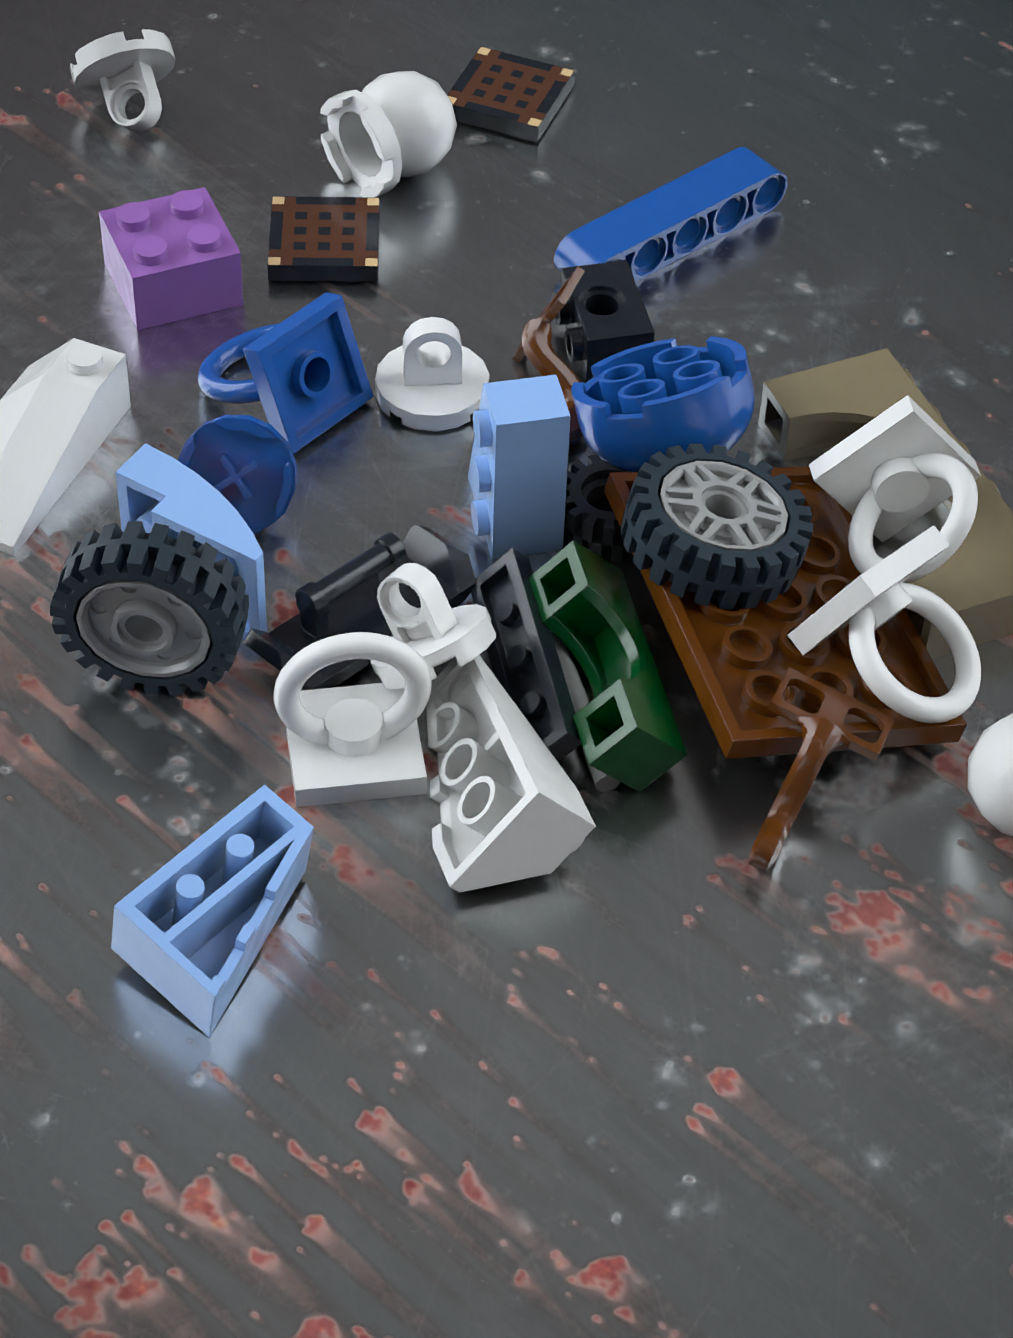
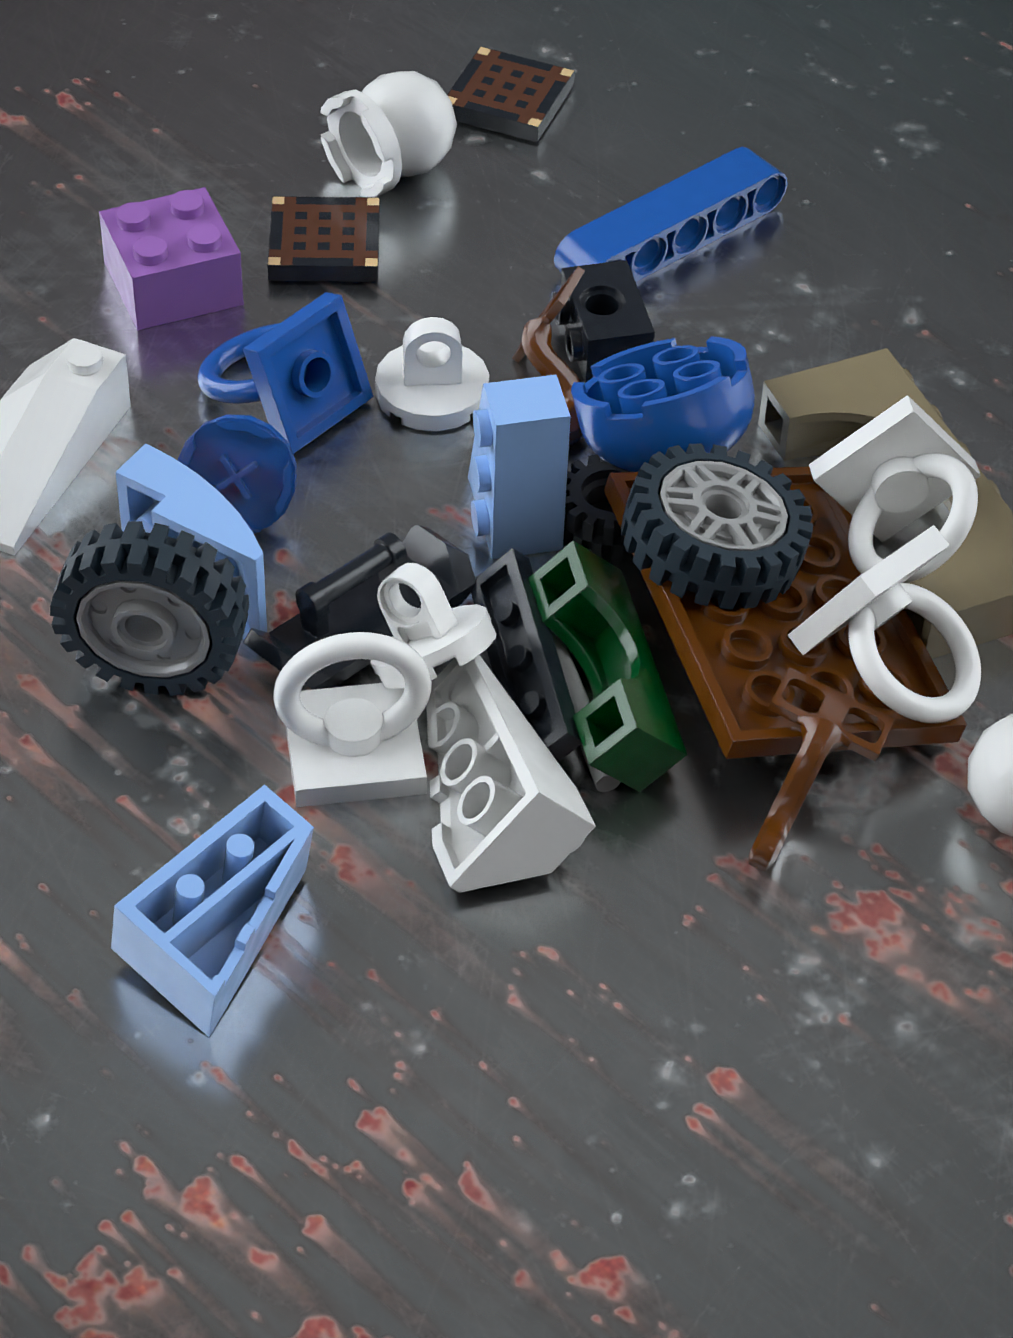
(122, 68): white tile -> none

